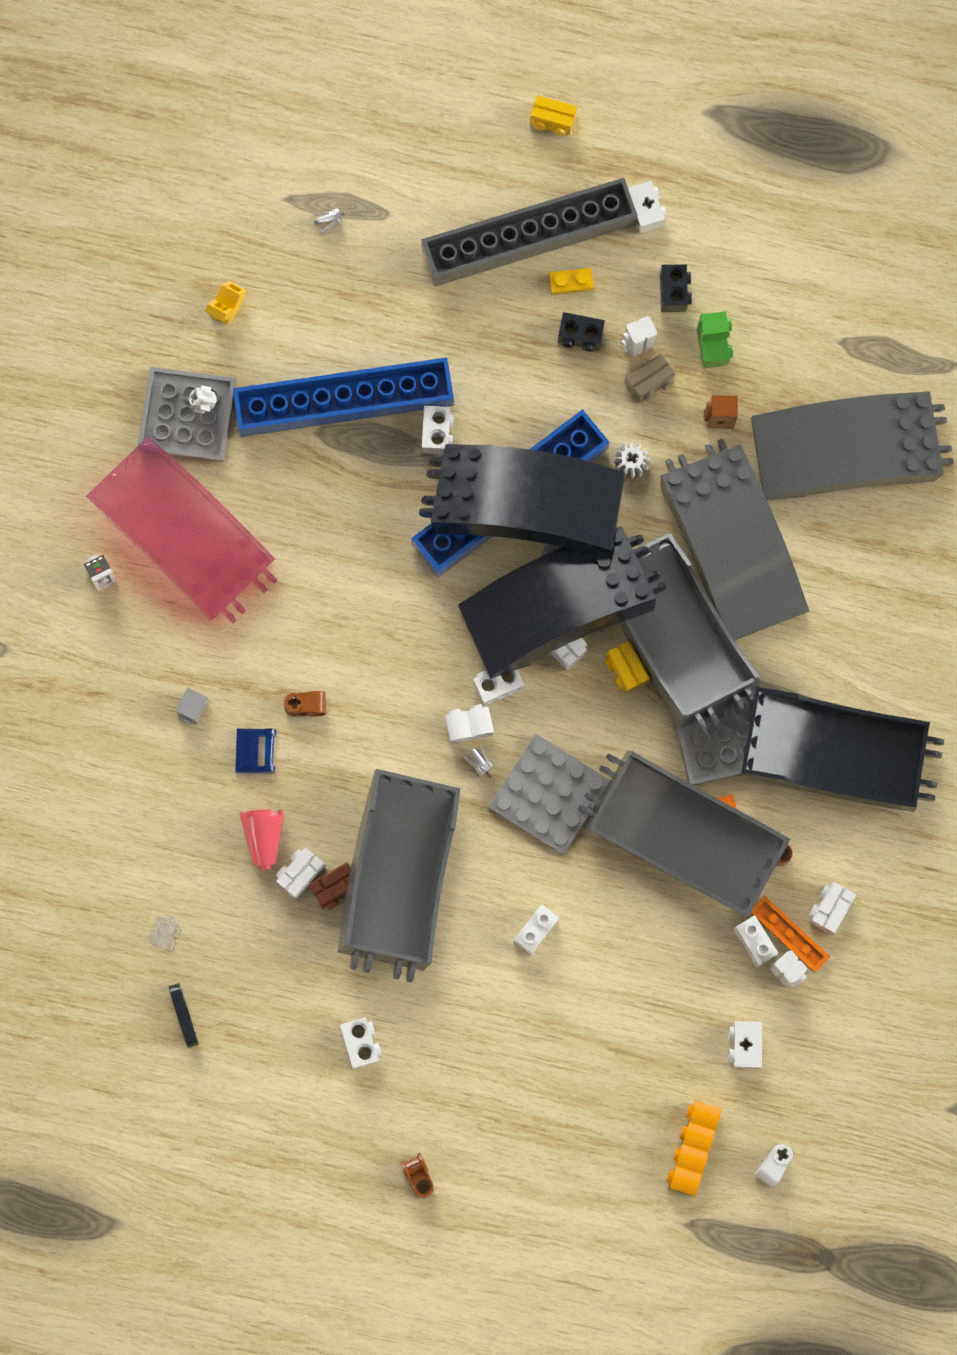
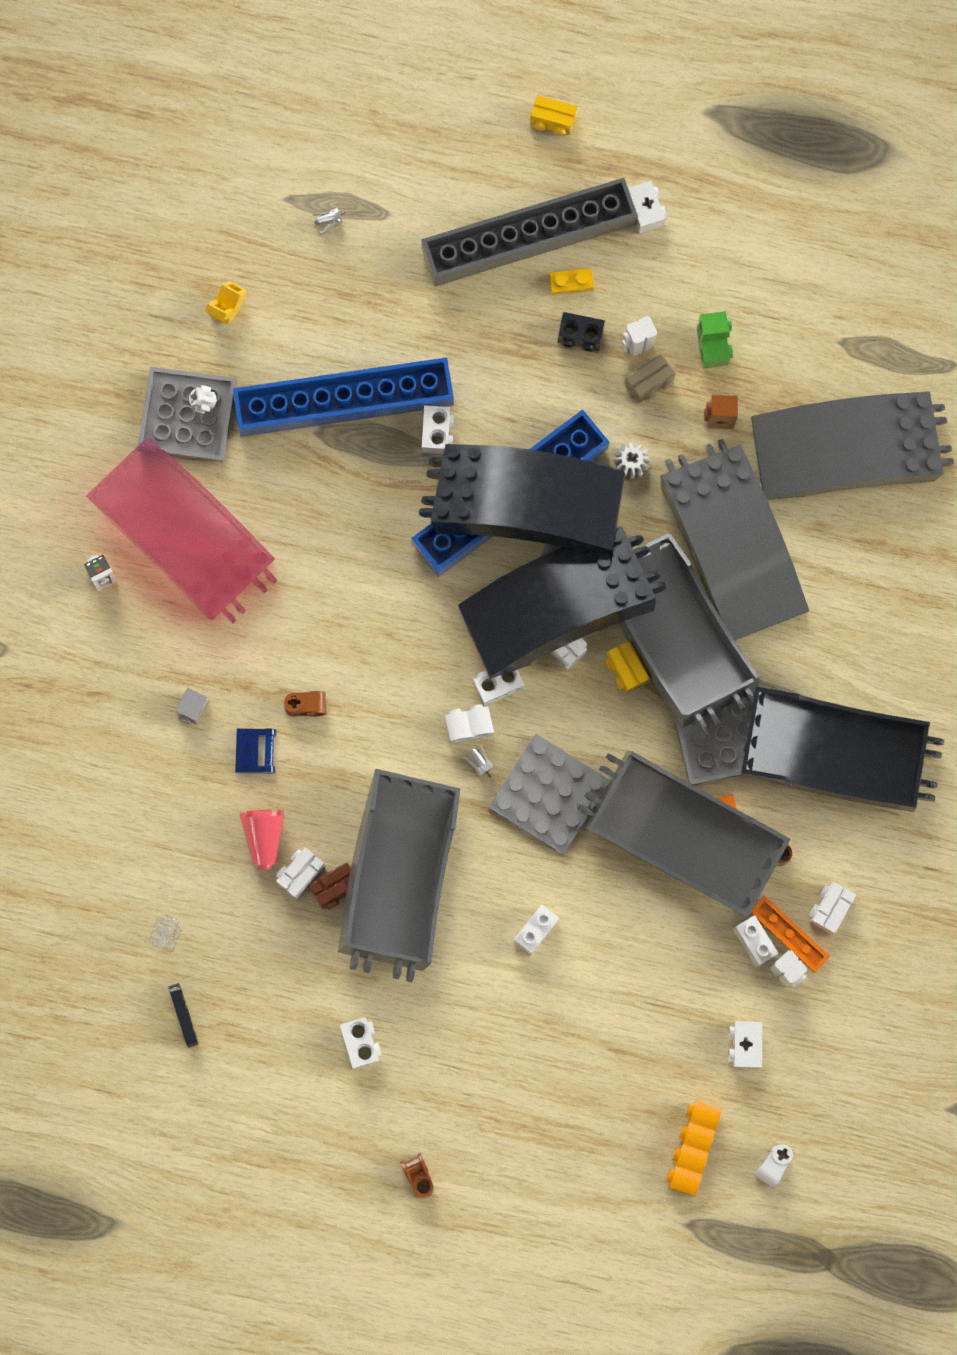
(669, 288): black brick -> none

